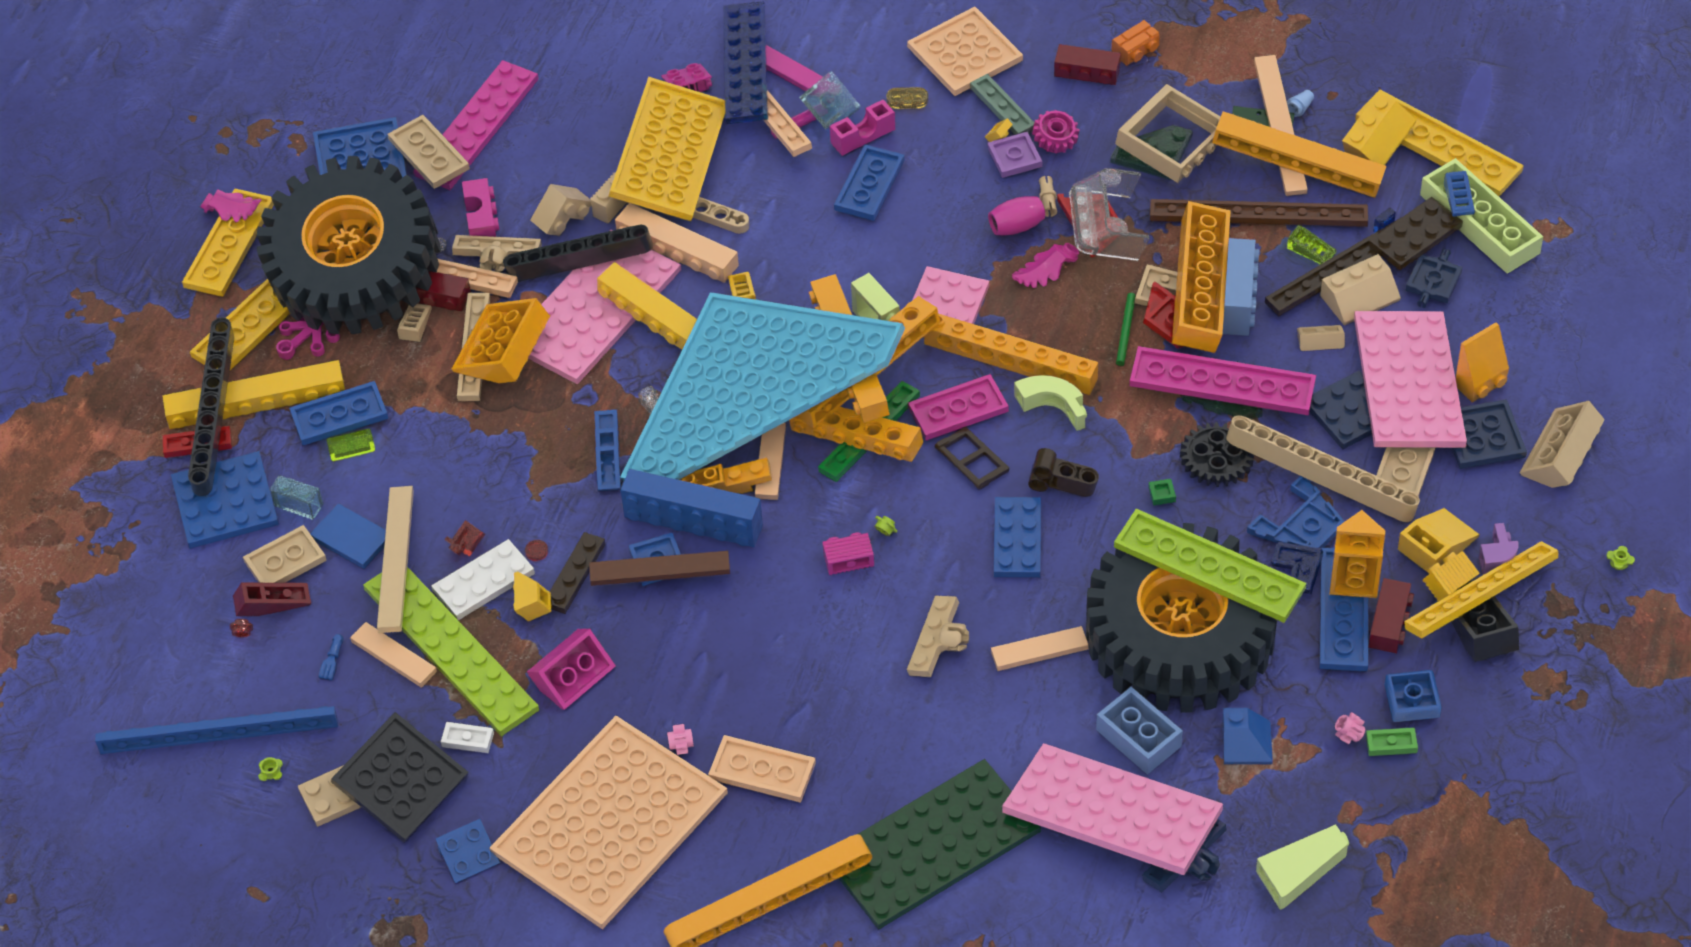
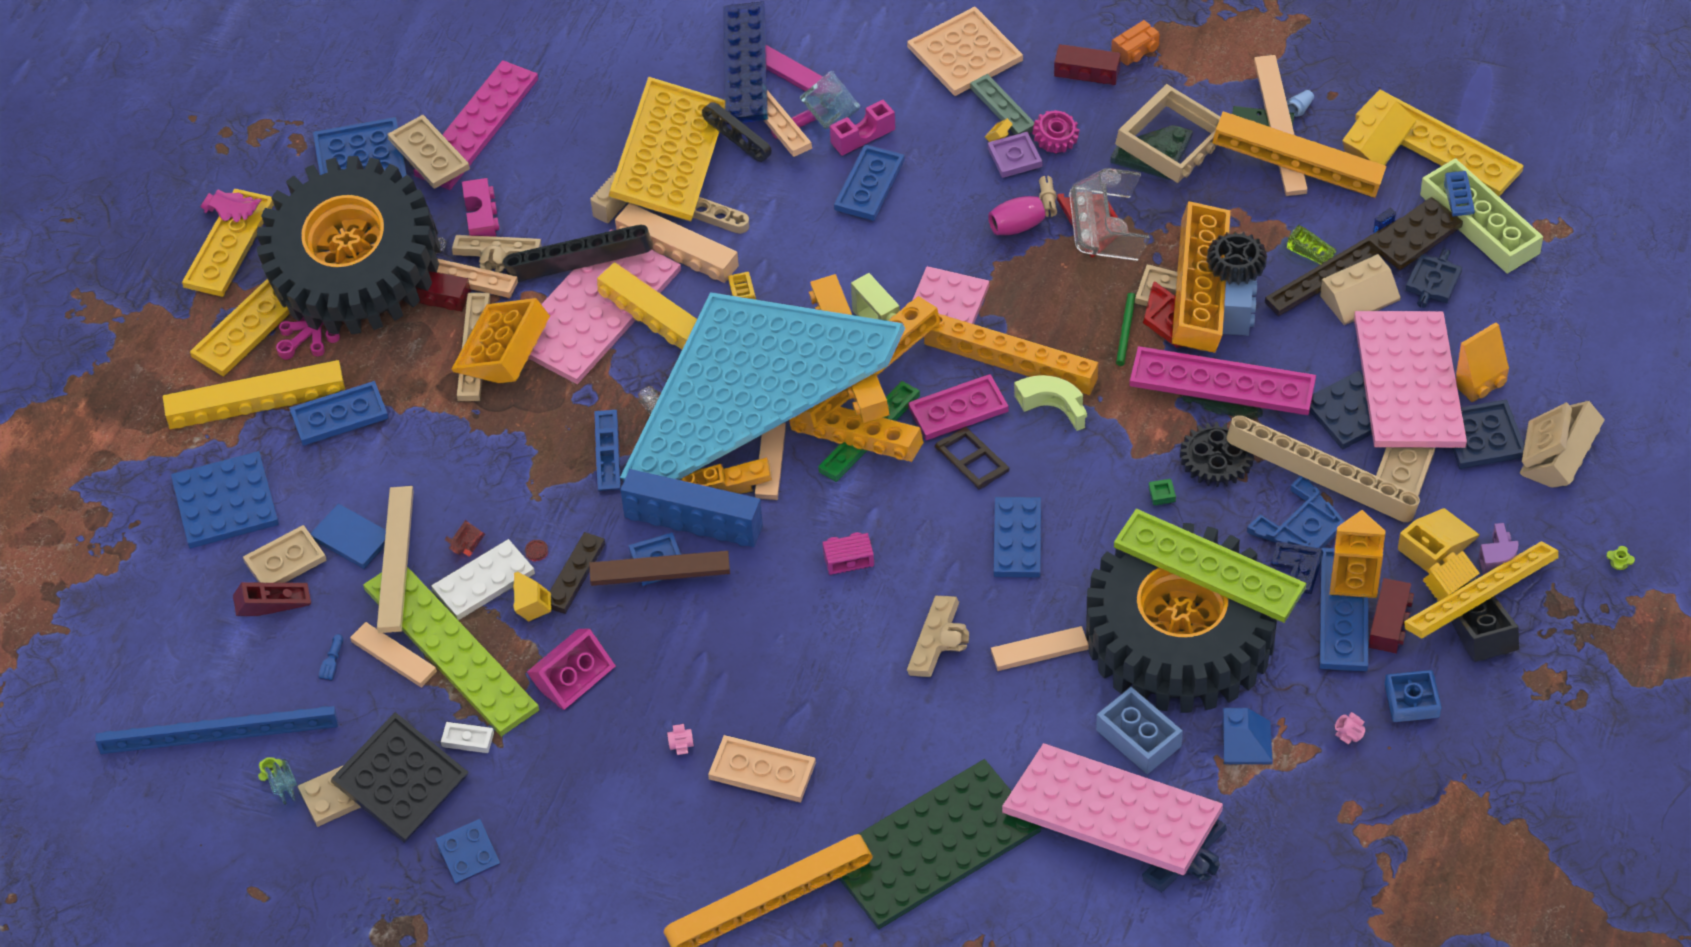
(182, 443): red plate -> none
(212, 393): black beam -> none
(241, 628): clear red plate -> none
(282, 780): none -> clear light blue piece
(296, 497): clear light blue brick -> none
(351, 444): clear neon green slope -> none
(412, 333): tan slope -> none
(558, 207): tan brick -> none
(608, 821): light nougat plate -> none
(693, 74): dark pink hinge -> none
(759, 150): none -> black beam
(885, 525): lime plate -> none
(907, 97): clear yellow plate -> none
(1046, 265): dark pink plant -> none
(1061, 475): dark brown piece -> none
(1237, 251): none -> black gear
(1269, 212): reddish brown plate -> none
(1301, 864): yellowish green slope -> none
(1321, 337): tan slope -> none
(1391, 741): bright green plate -> none
(1547, 435): none -> tan plate

